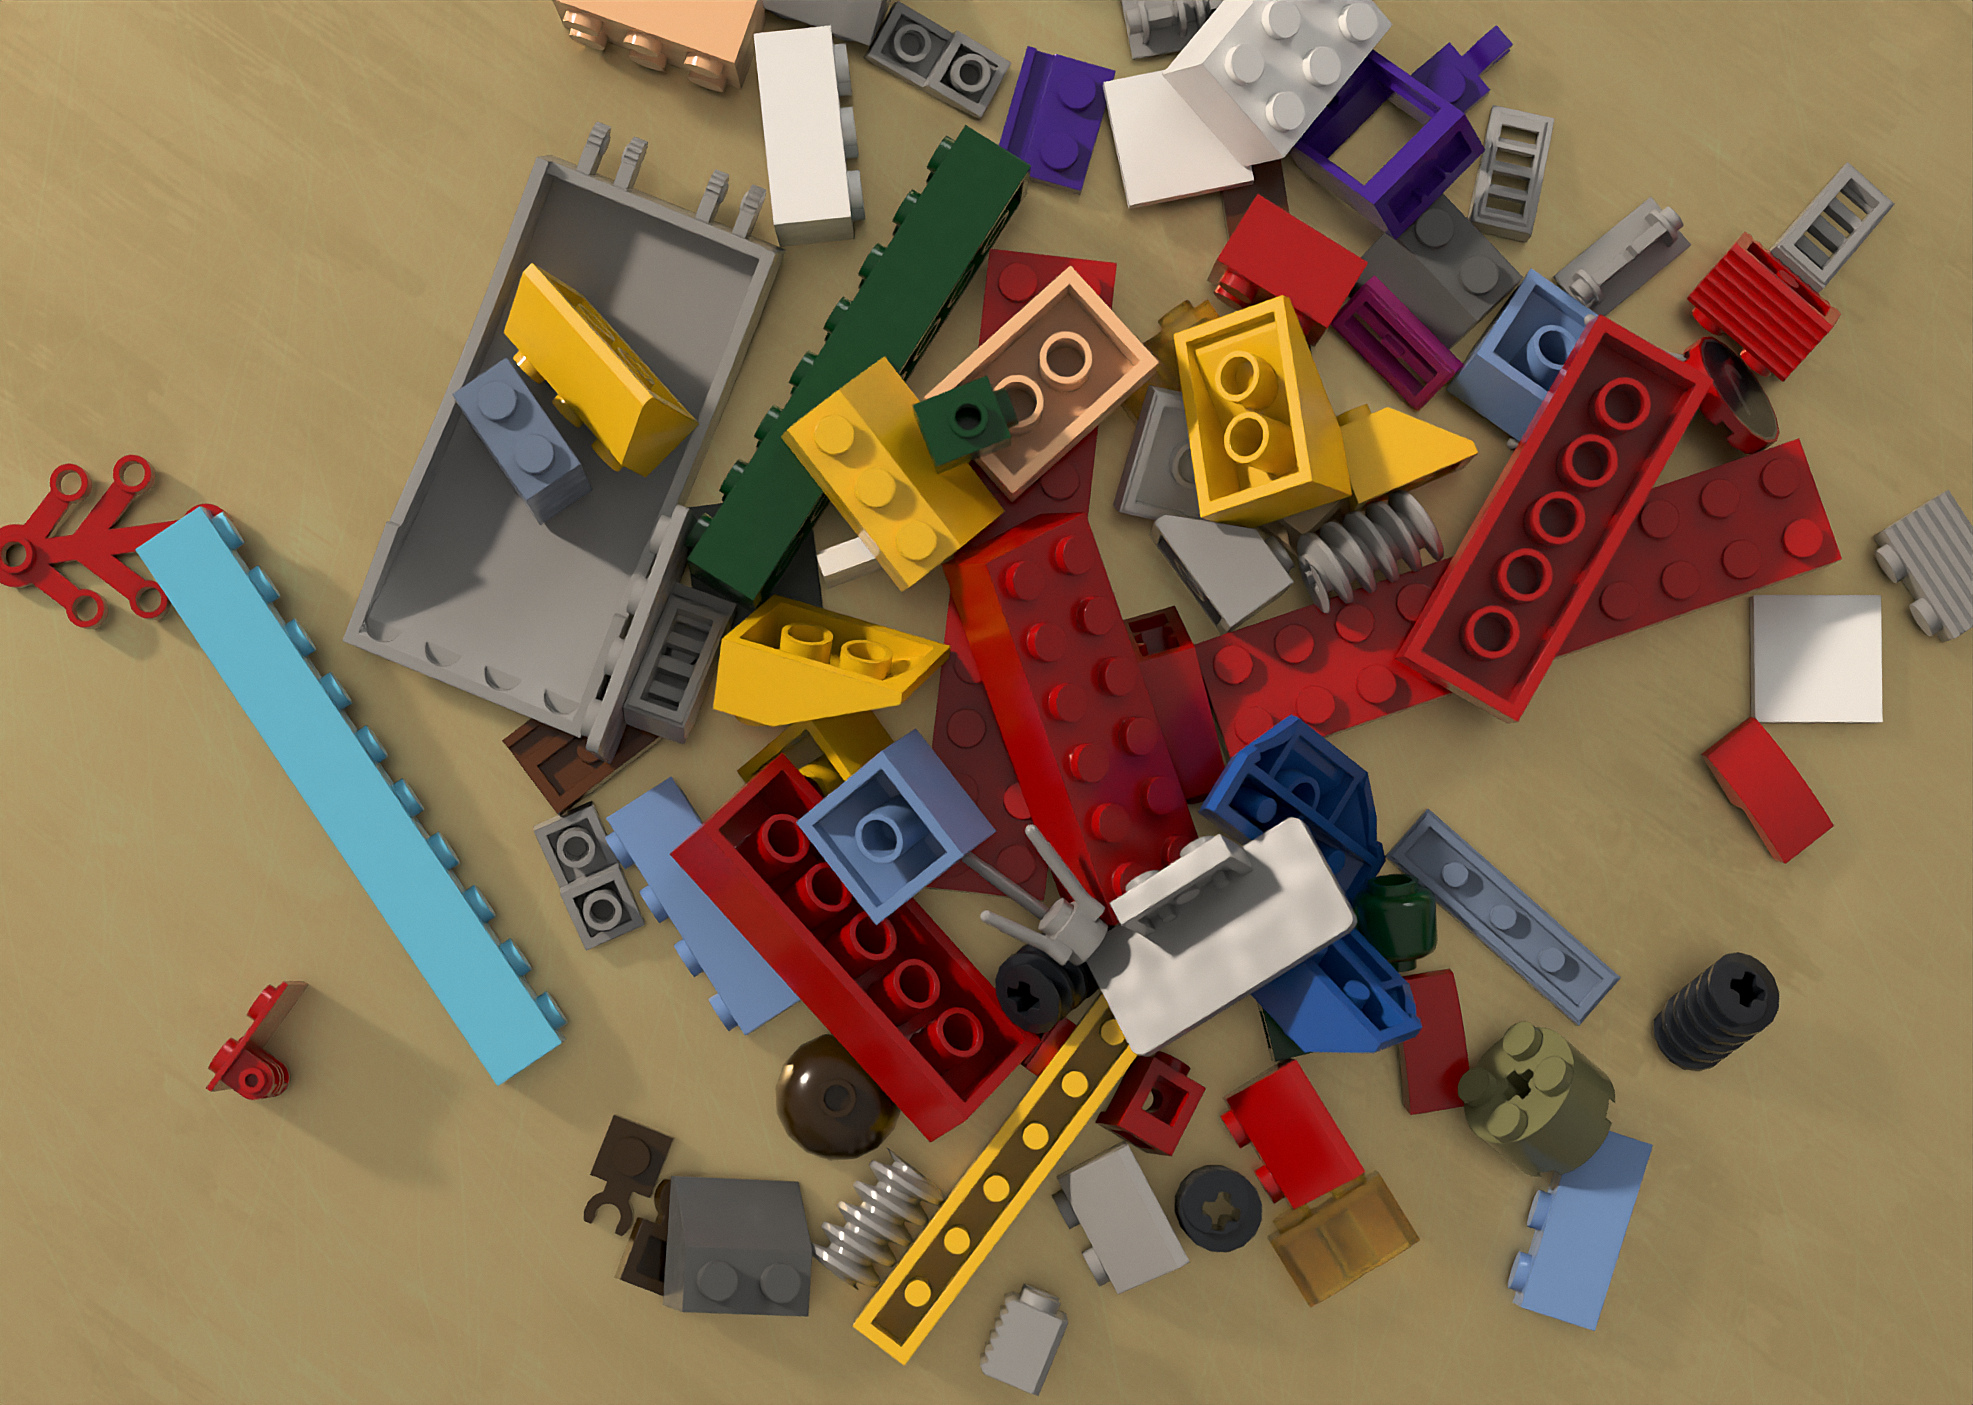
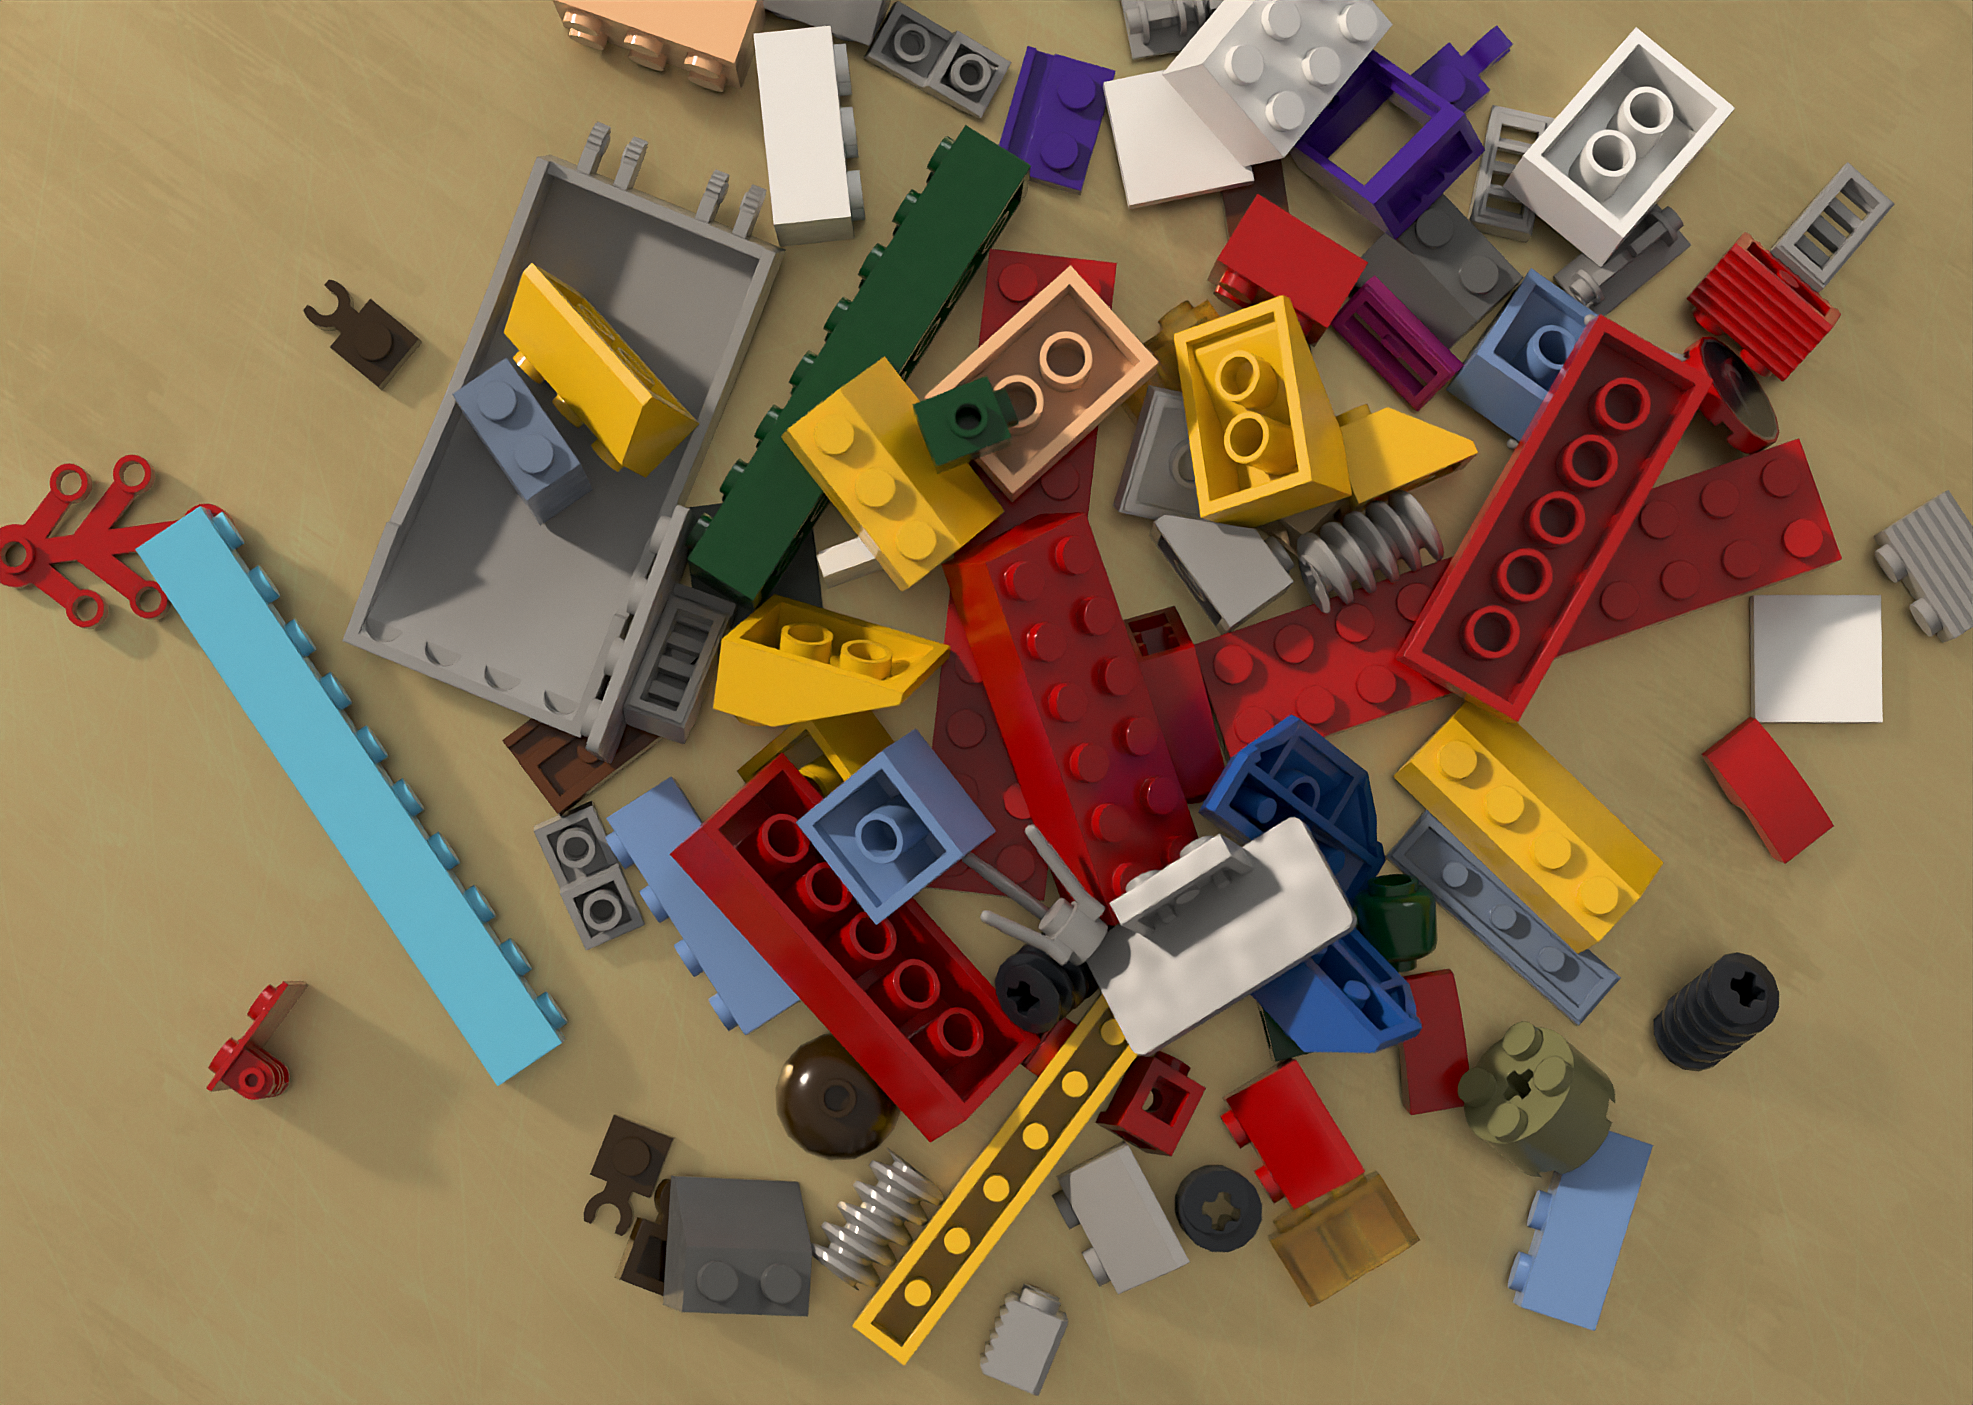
(368, 339): none -> dark brown plate
(1530, 824): none -> yellow slope
(1618, 147): none -> white brick

